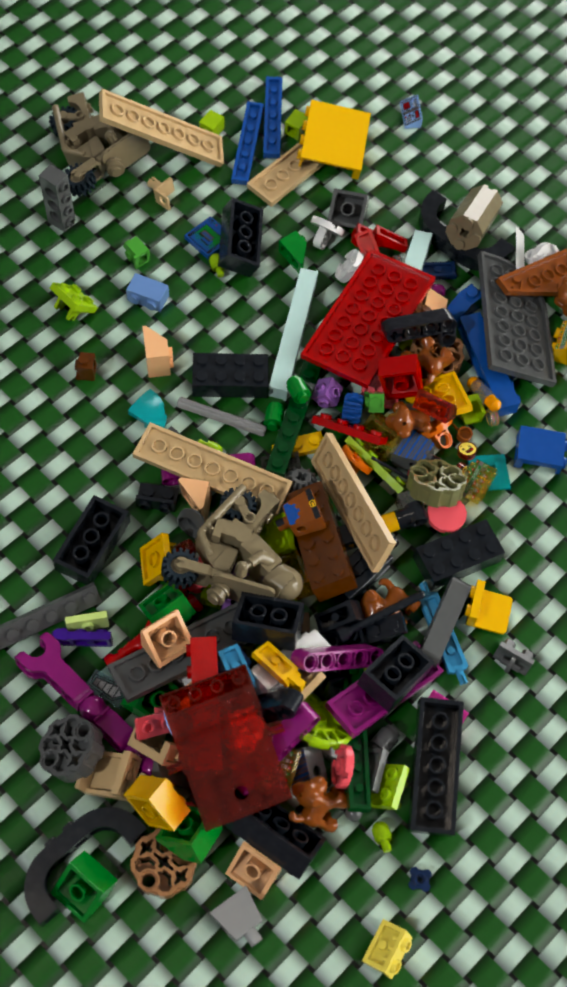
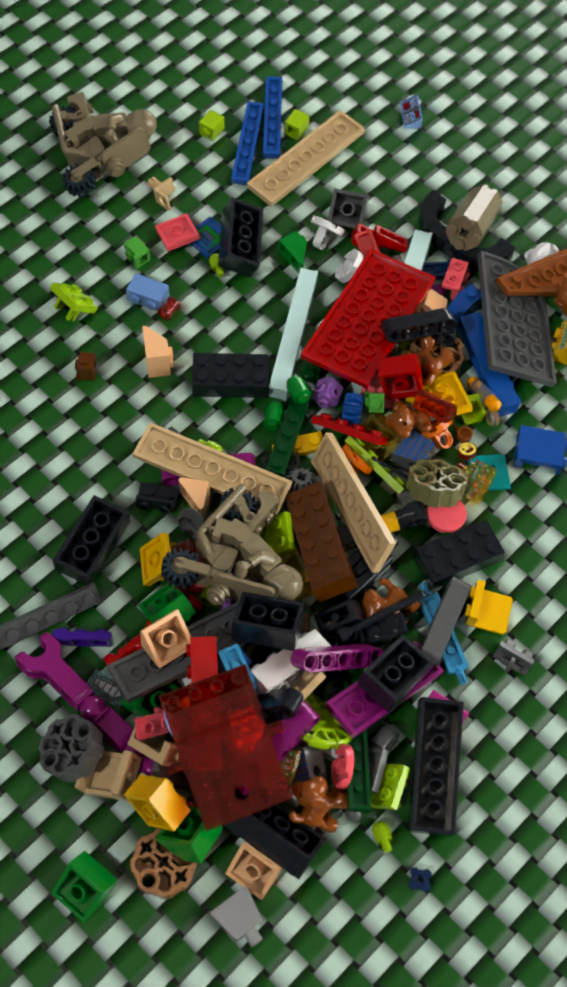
(57, 198): dark grey brick -> none
(61, 847): black arch -> none
(87, 621): yellowish green plate -> none
(149, 409): teal brick -> none
(160, 128): tan plate -> none
(169, 308): none -> clear red bush
(177, 232): none -> coral tile
(221, 416): light grey axle -> none
(279, 666): yellow hinge -> none
(302, 515): dark orange torso -> none
(334, 136): yellow panel -> none
(388, 948): light yellow bracket -> none
(455, 277): none -> coral bracket
(519, 249): white sticker -> none

